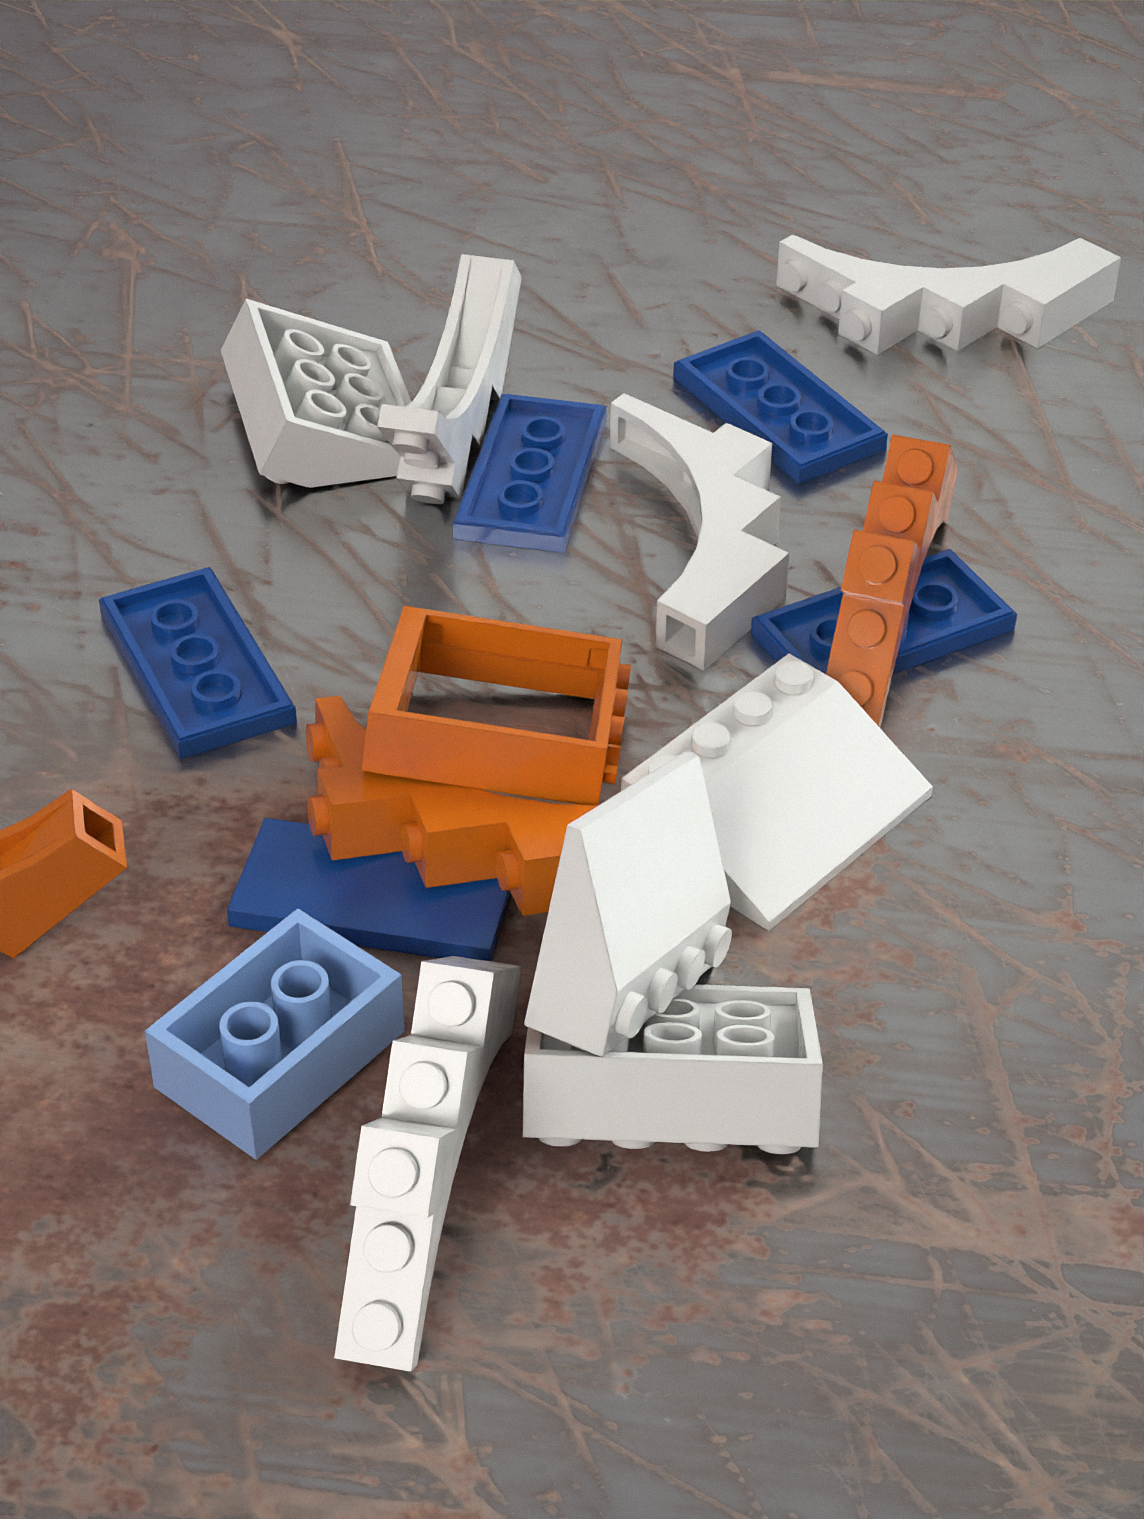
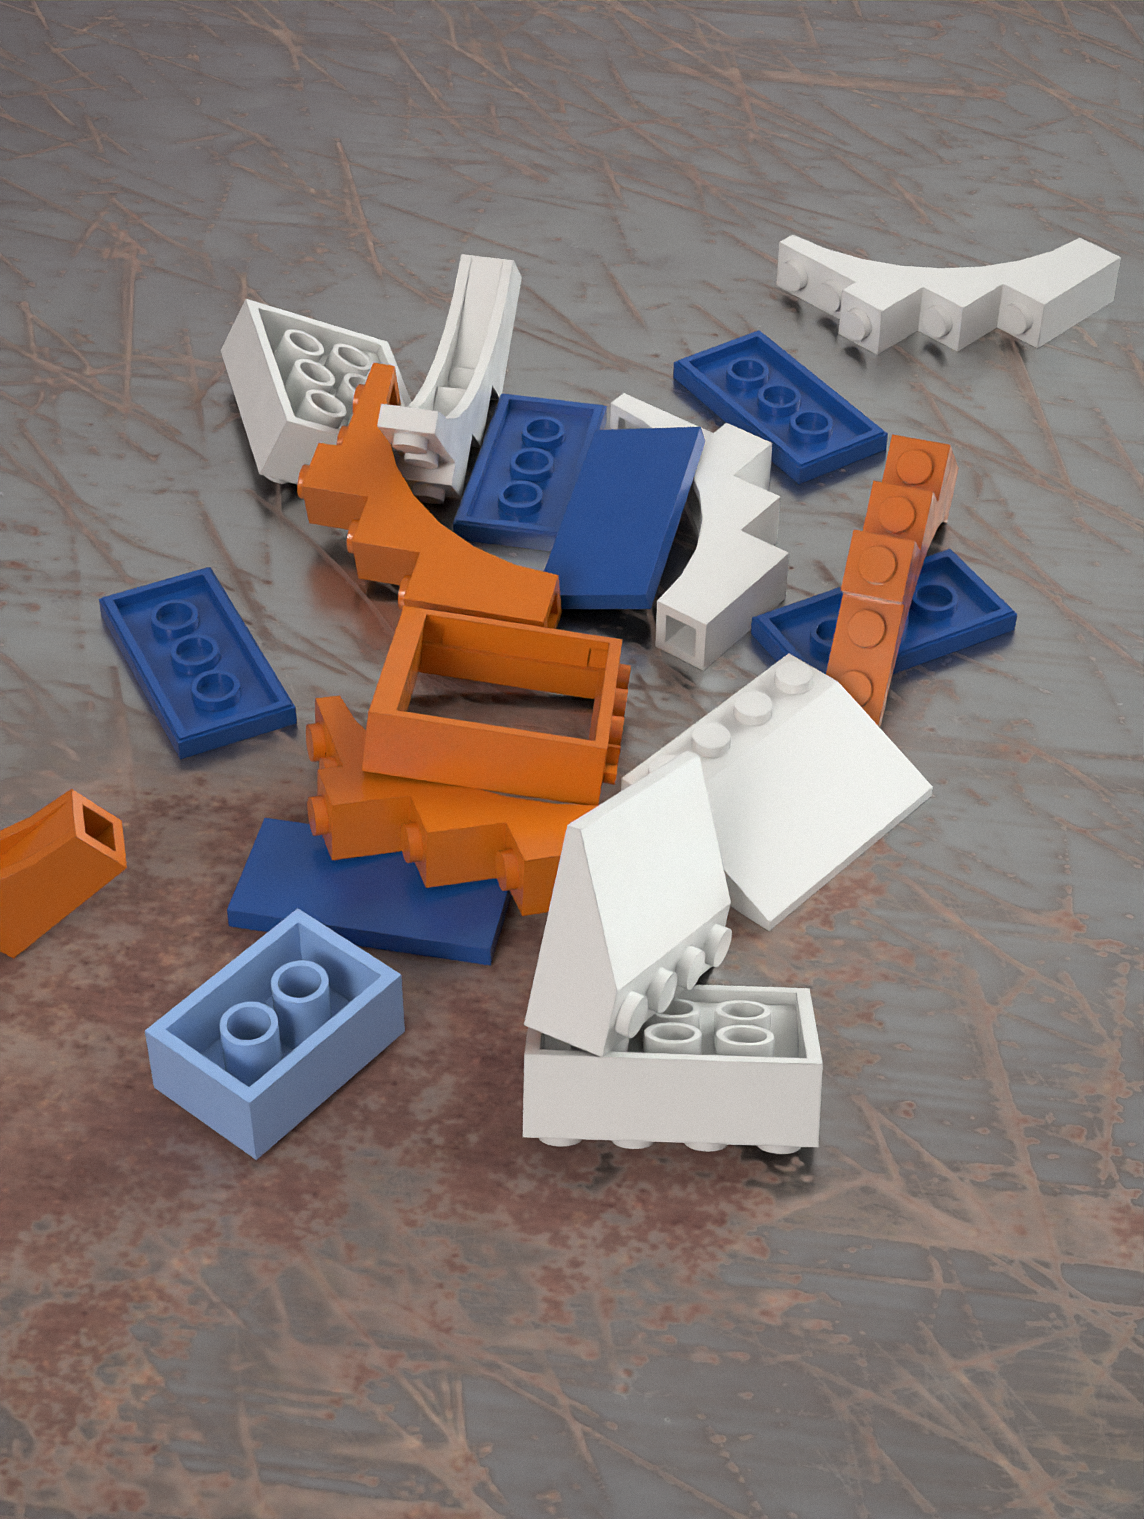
(399, 539): none -> orange arch
(413, 1154): white arch -> none
(624, 516): none -> blue tile

